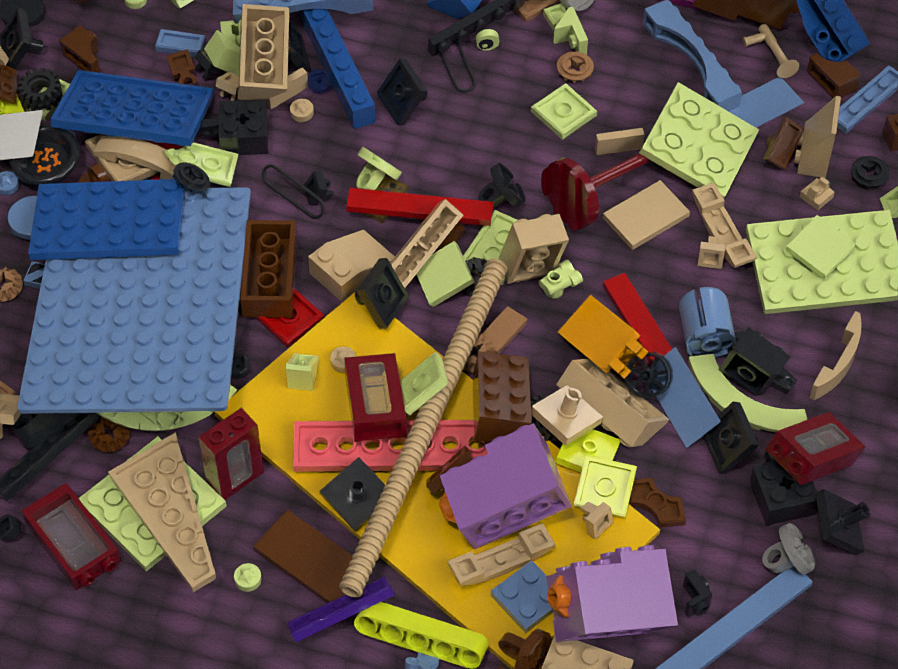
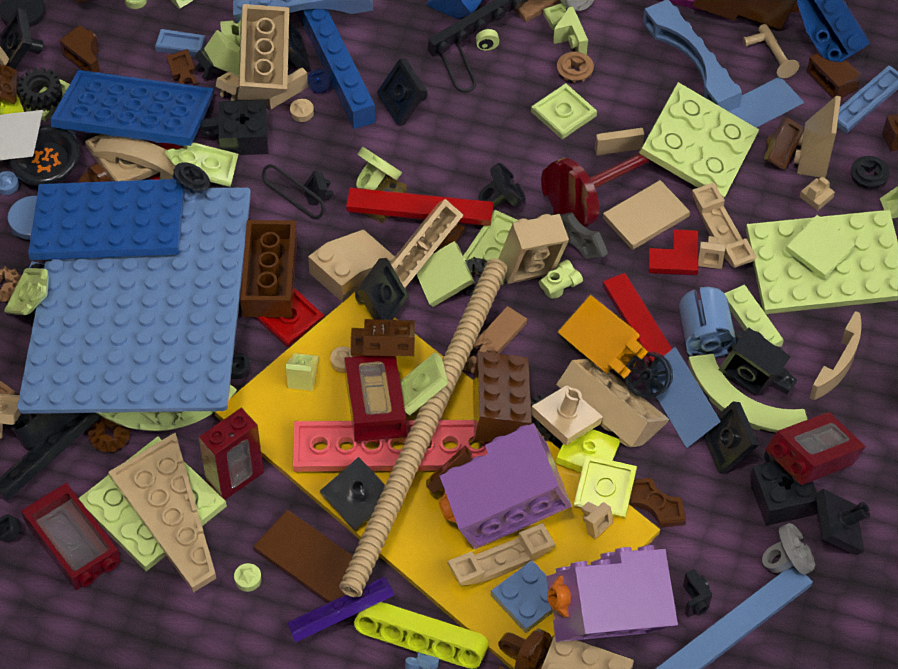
(29, 292): none -> yellowish green tile
(384, 338): none -> reddish brown piece
(585, 240): none -> dark grey tile
(680, 259): none -> red tile
(751, 315): none -> yellowish green plate

